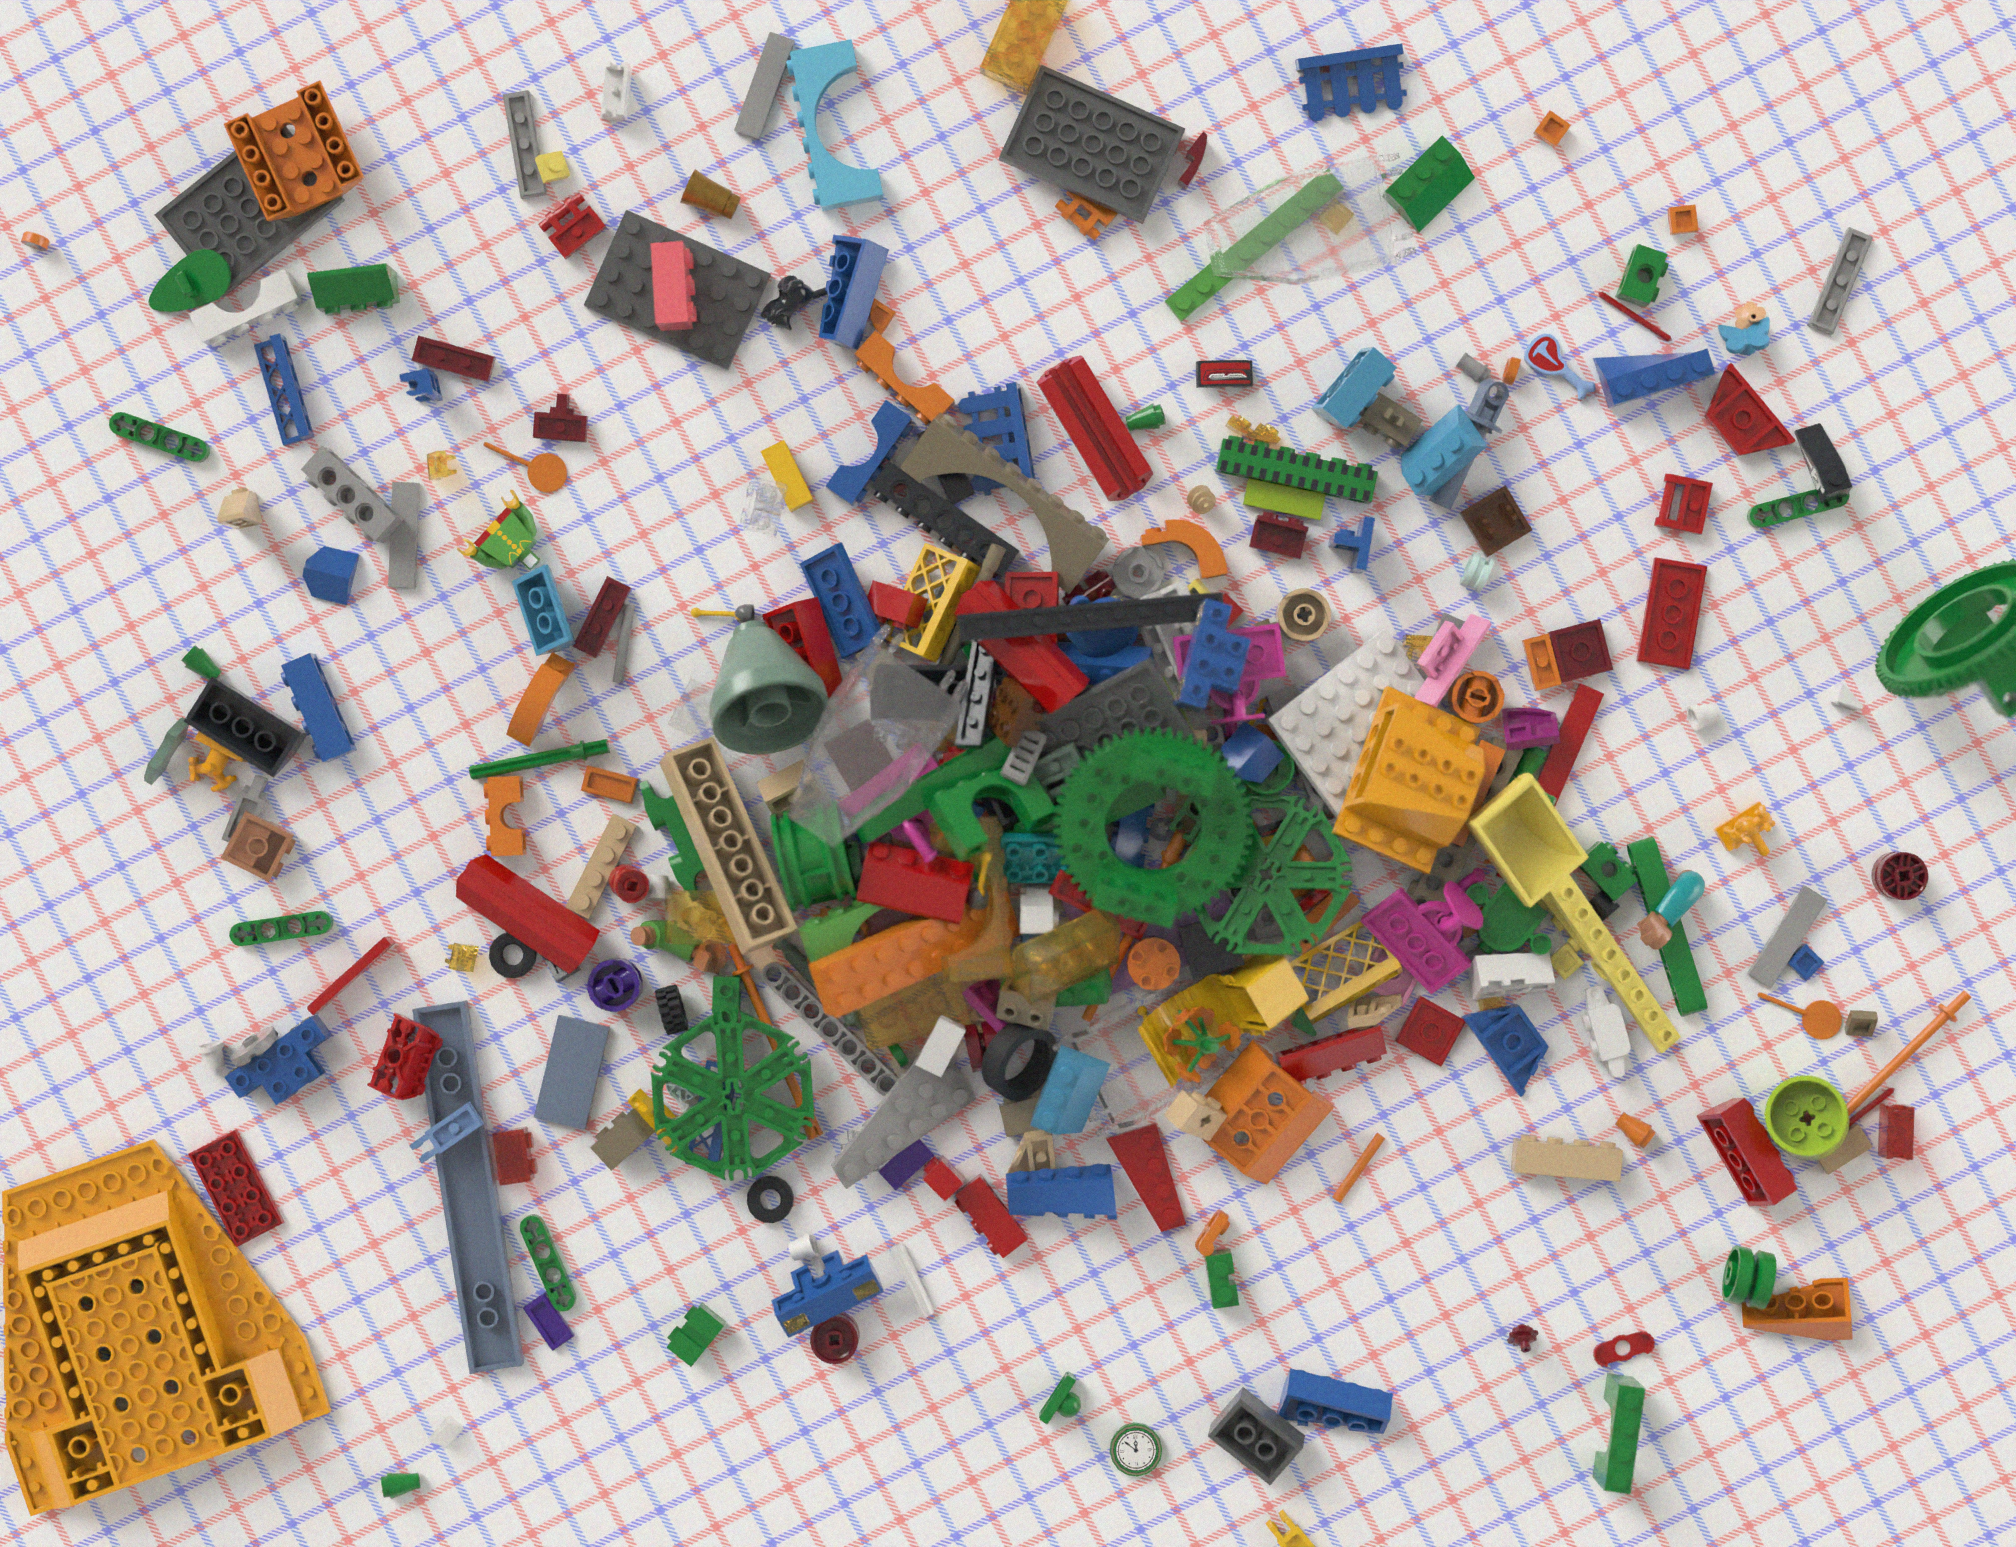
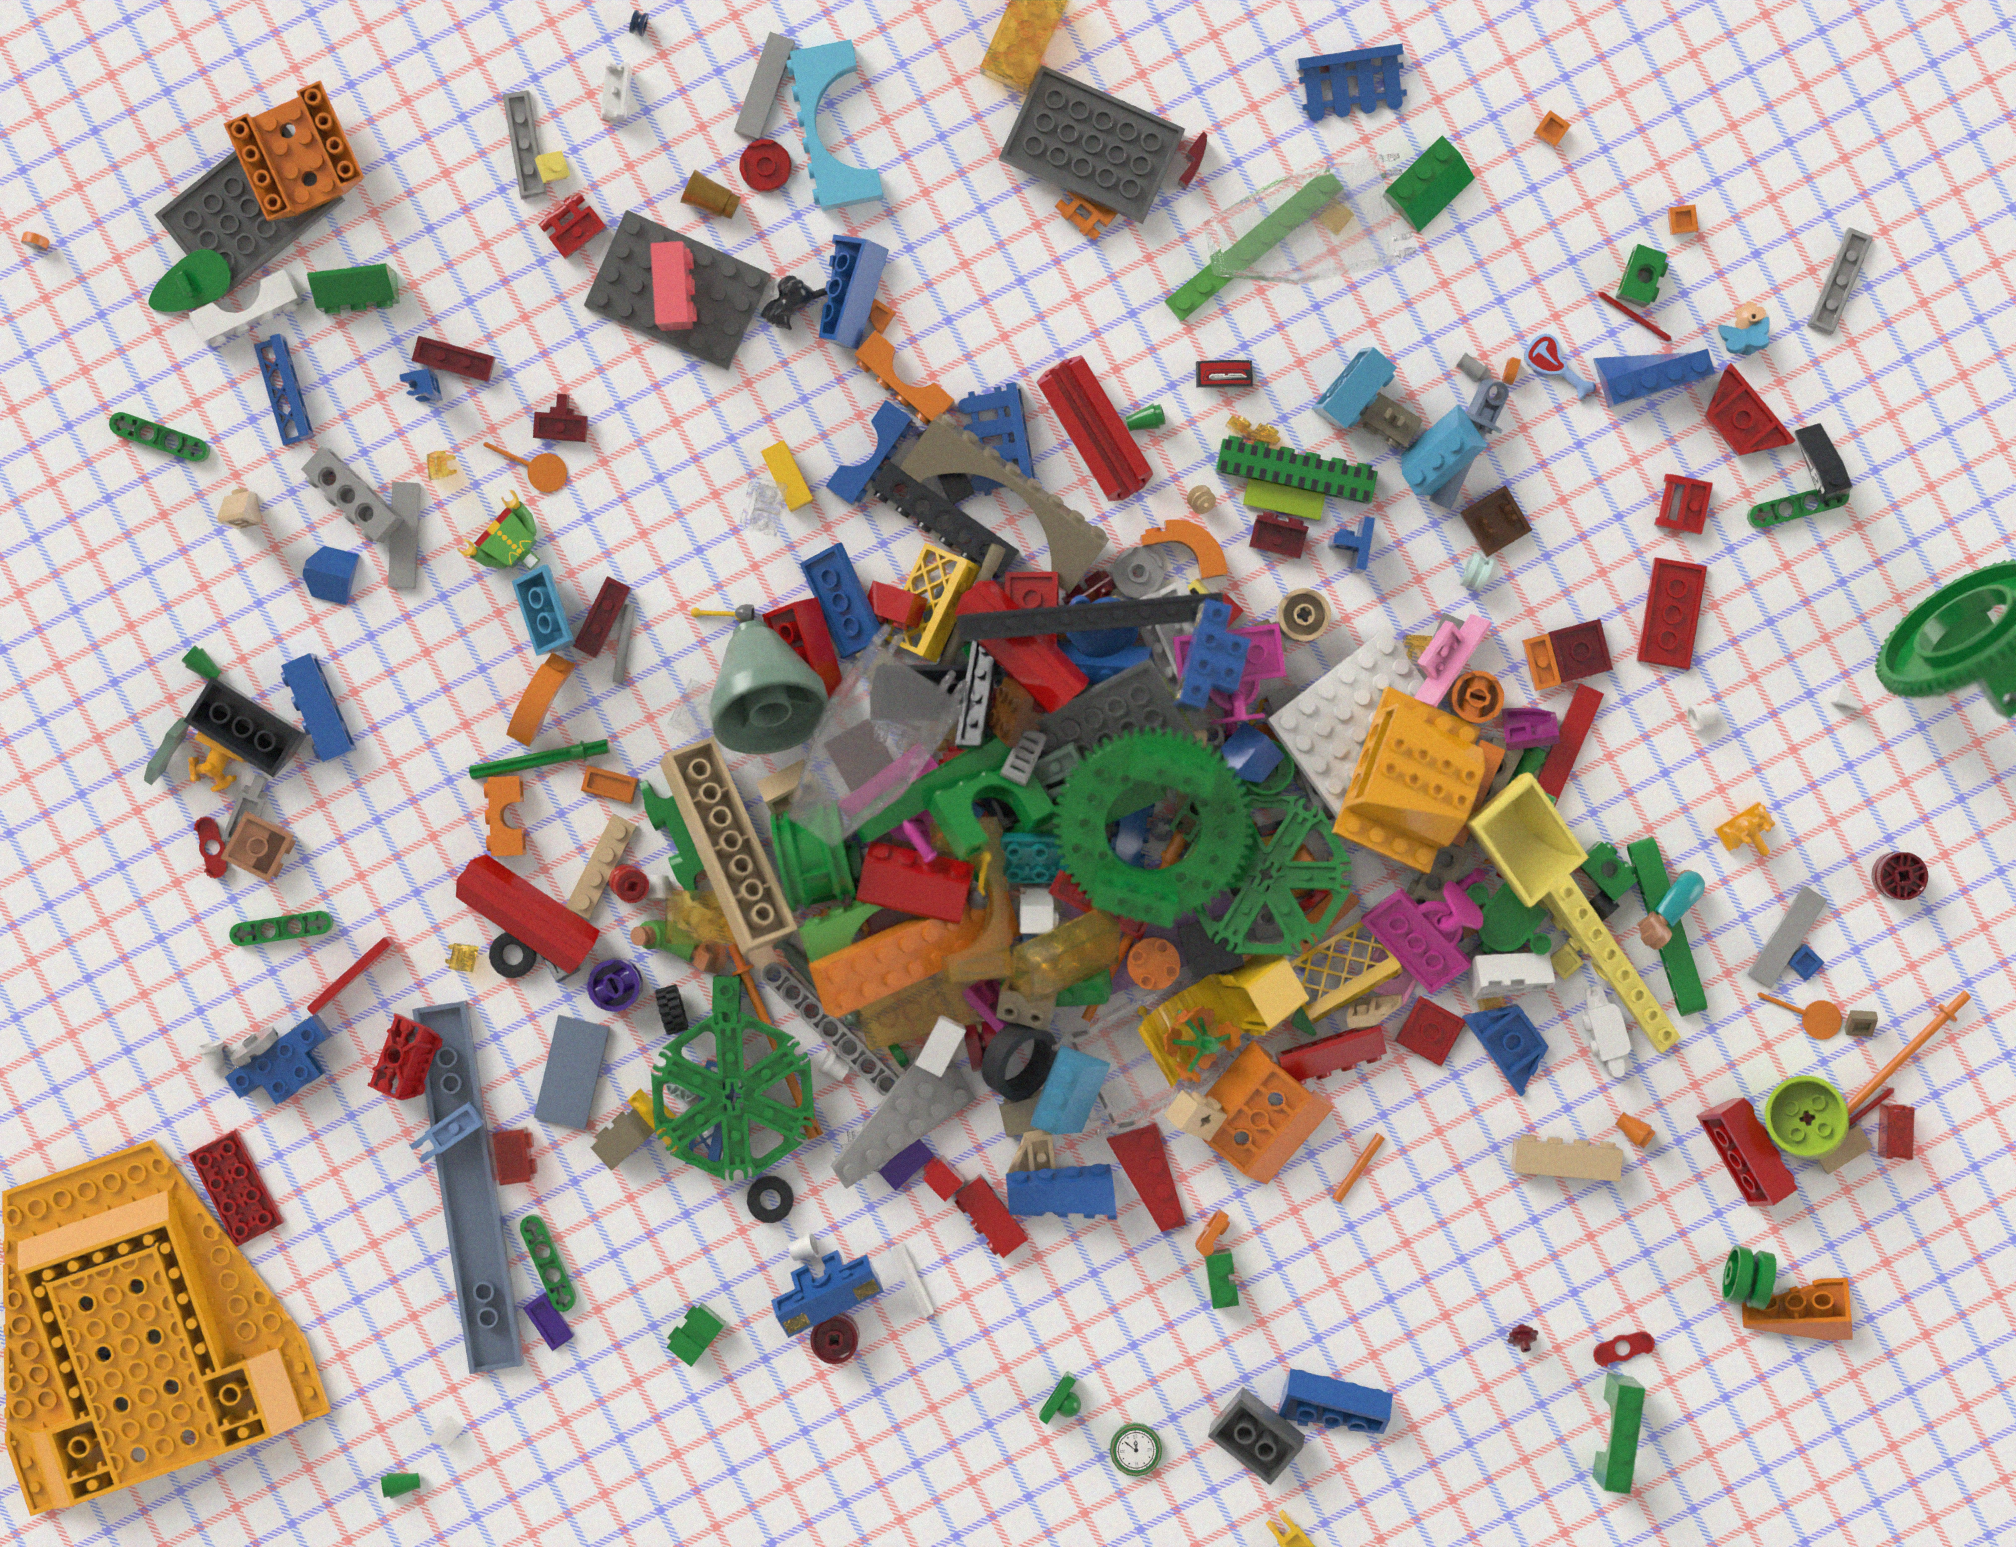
(209, 830): none -> red piece
(638, 23): none -> dark blue bush
(765, 165): none -> red tile
(834, 1065): none -> white piece

